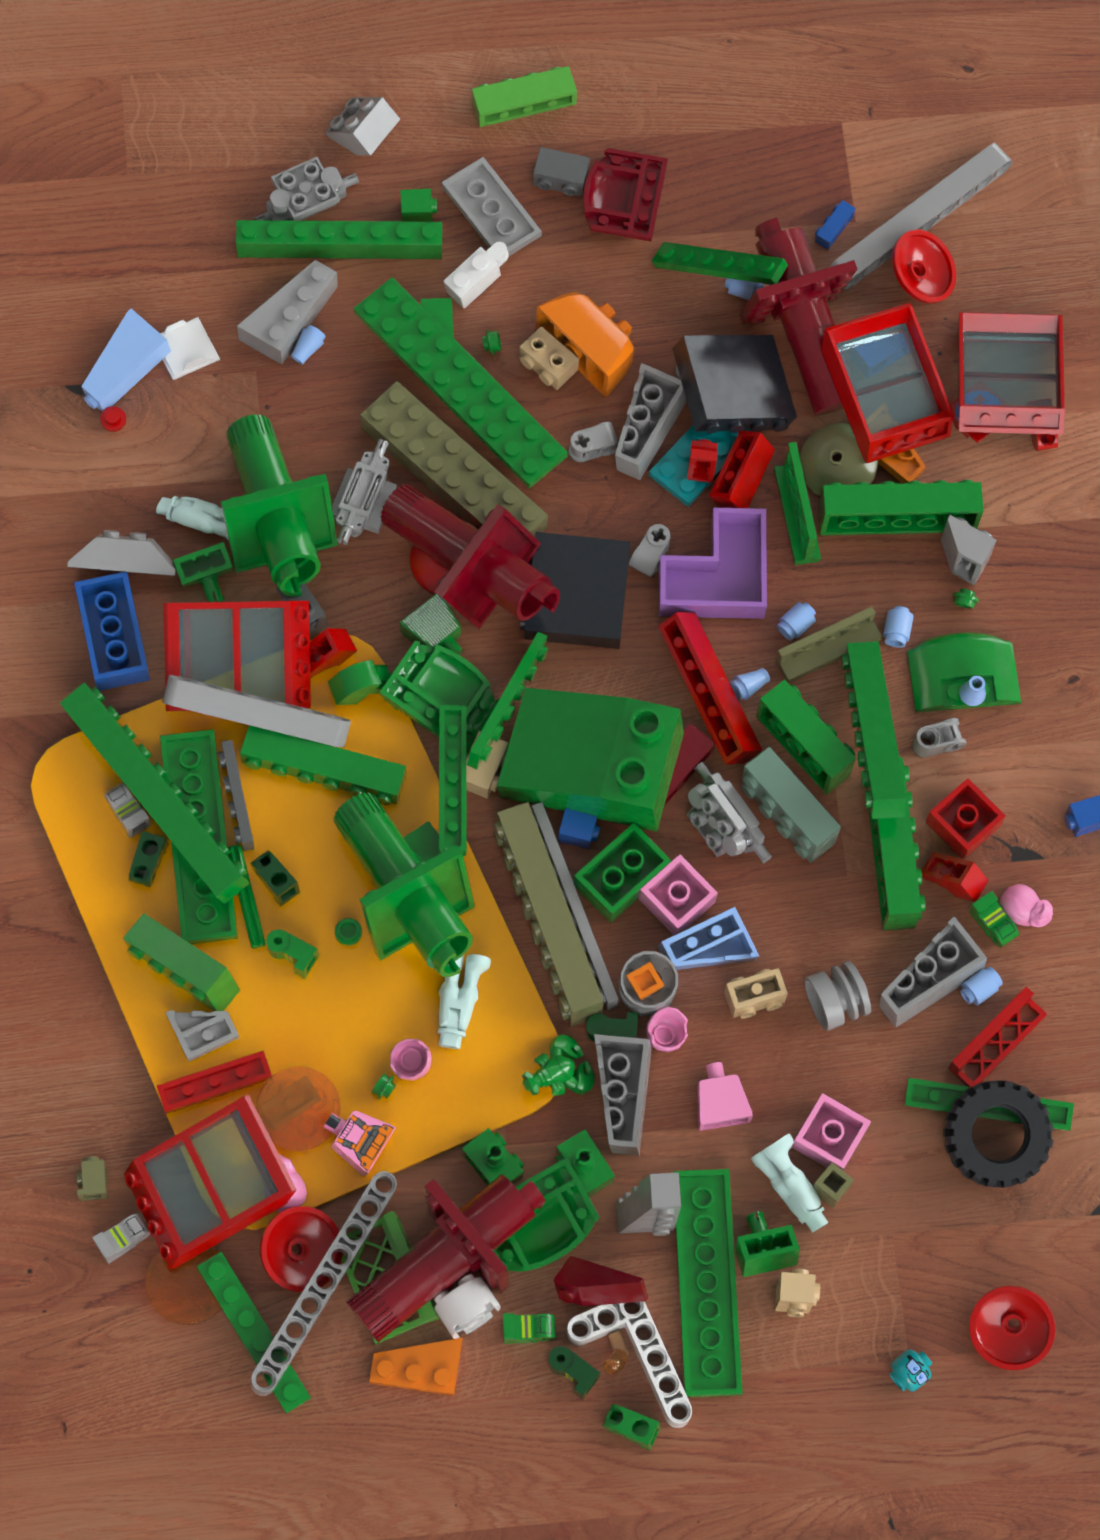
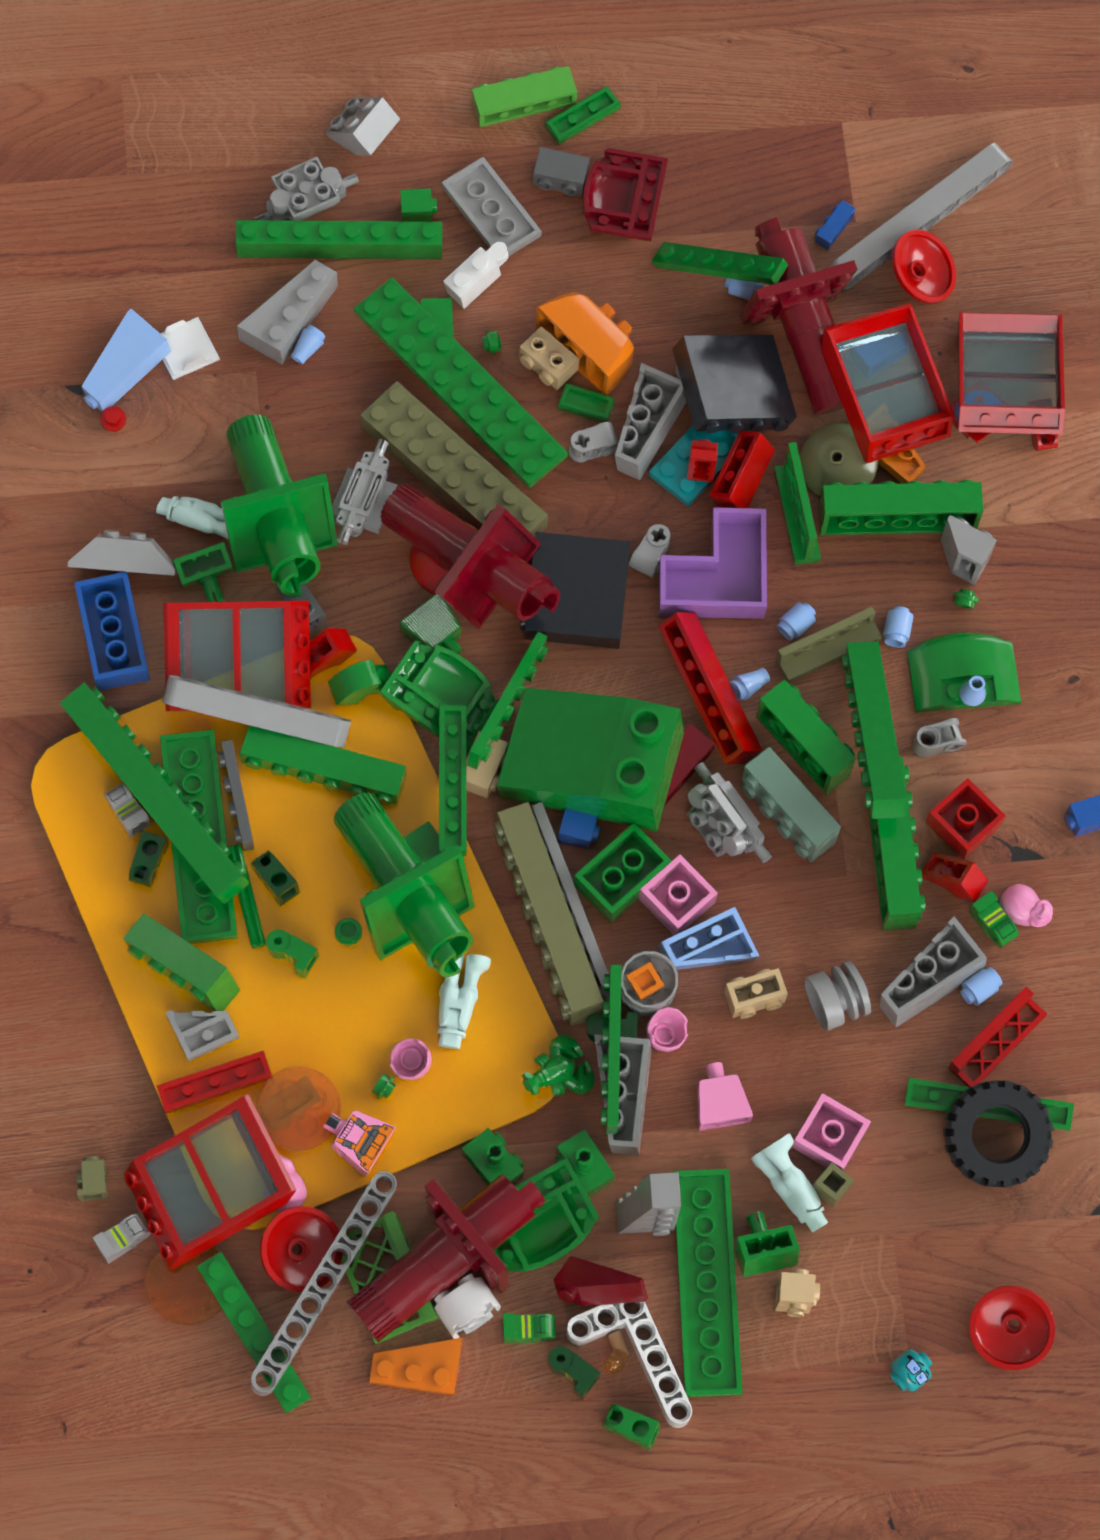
(582, 115): none -> green tile
(586, 403): none -> green tile
(611, 1061): none -> green plate

